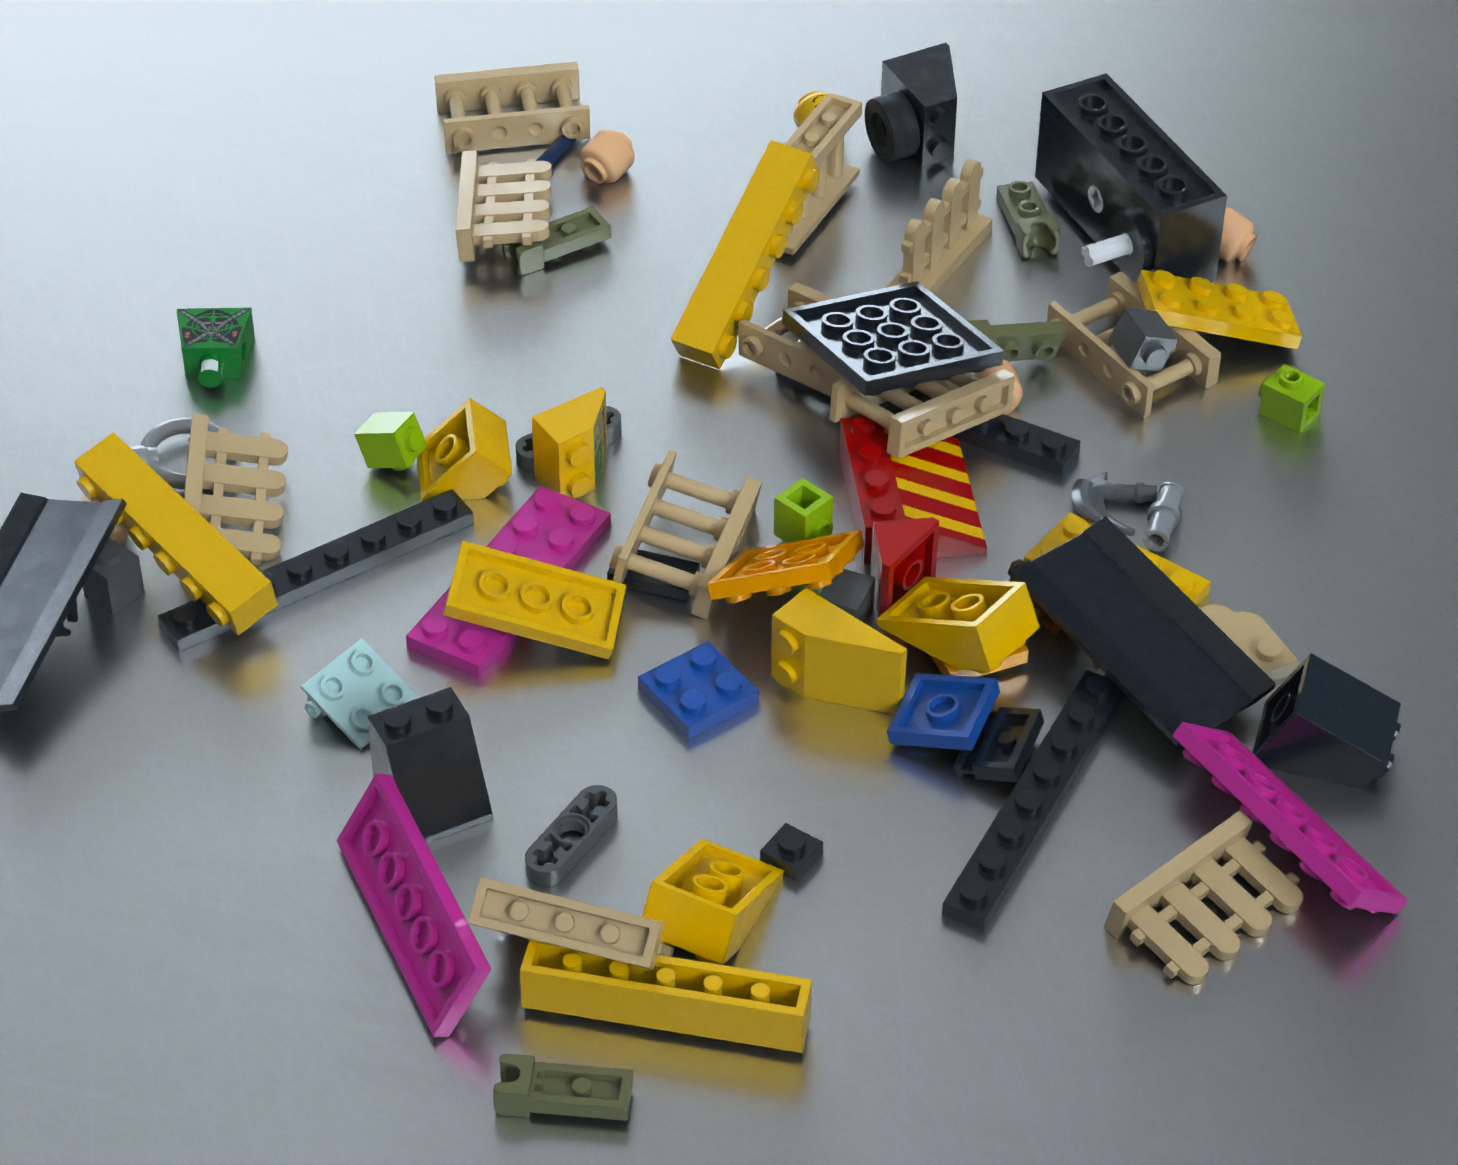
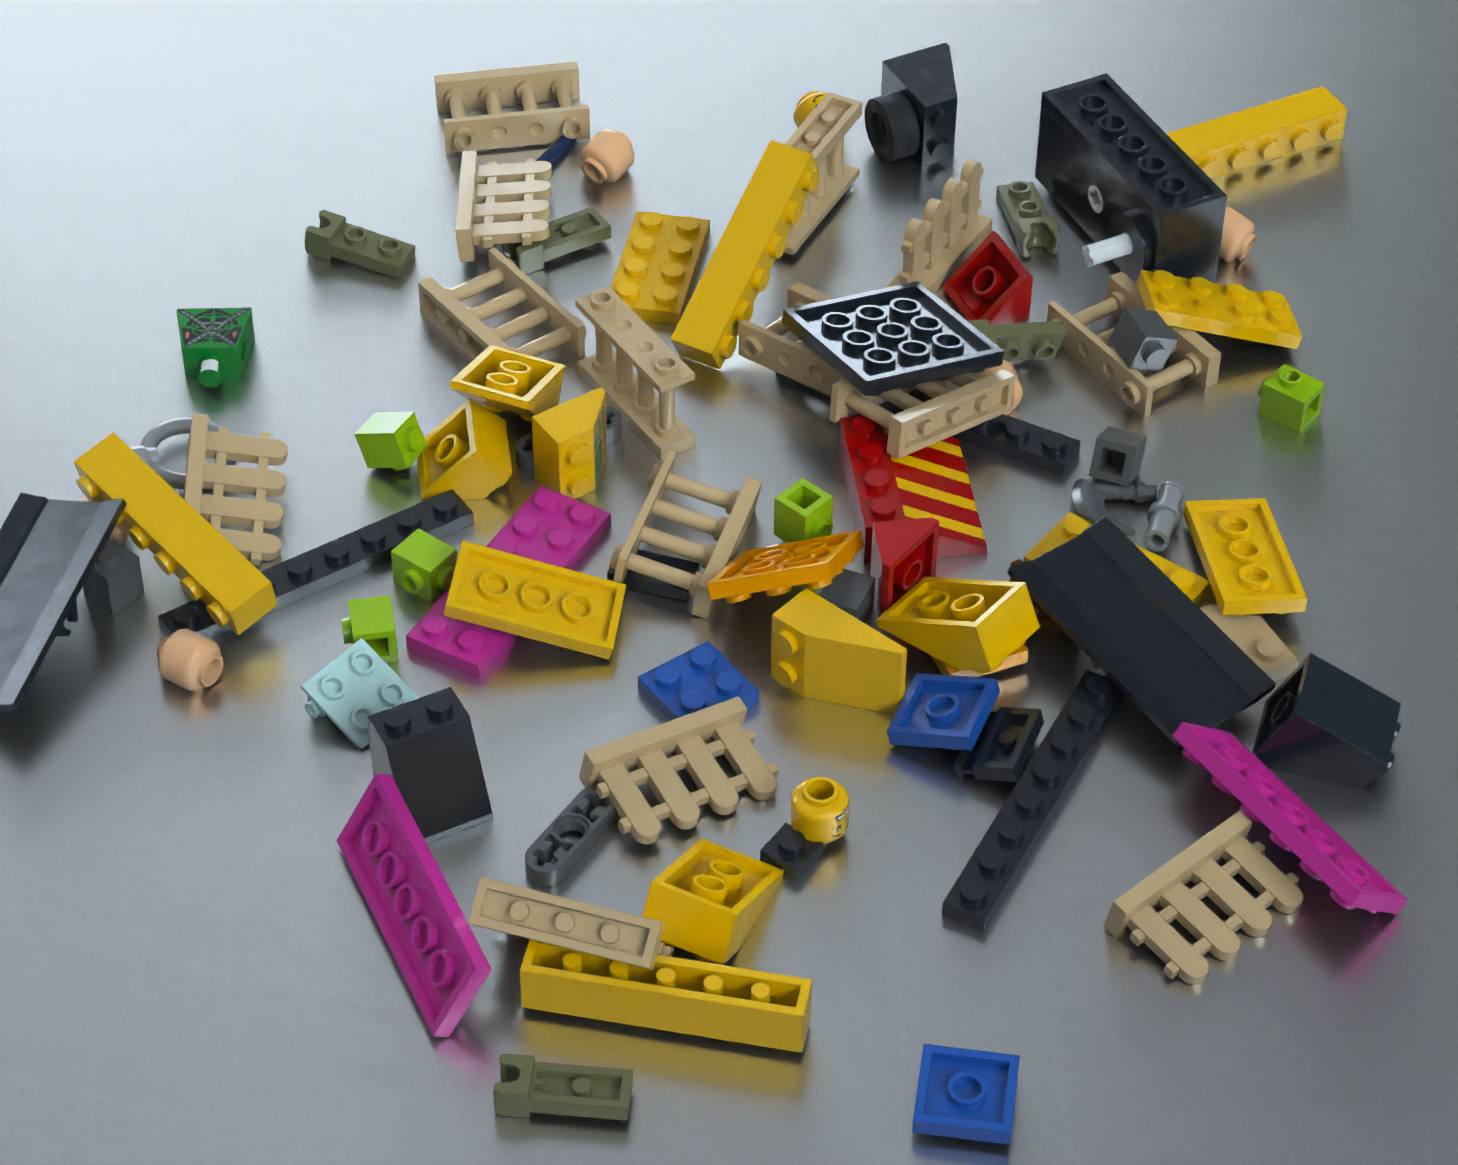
(189, 660): none -> light nougat head
(357, 245): none -> olive plate
(374, 623): none -> lime brick
(423, 565): none -> lime brick
(472, 336): none -> tan fence
(511, 382): none -> yellow slope
(631, 393): none -> tan fence
(660, 265): none -> yellow plate
(670, 747): none -> tan fence
(820, 809): none -> yellow head
(966, 1094): none -> blue plate
(992, 284): none -> red slope
(1117, 456): none -> dark grey brick
(1244, 557): none -> yellow plate
(1263, 132): none -> yellow brick

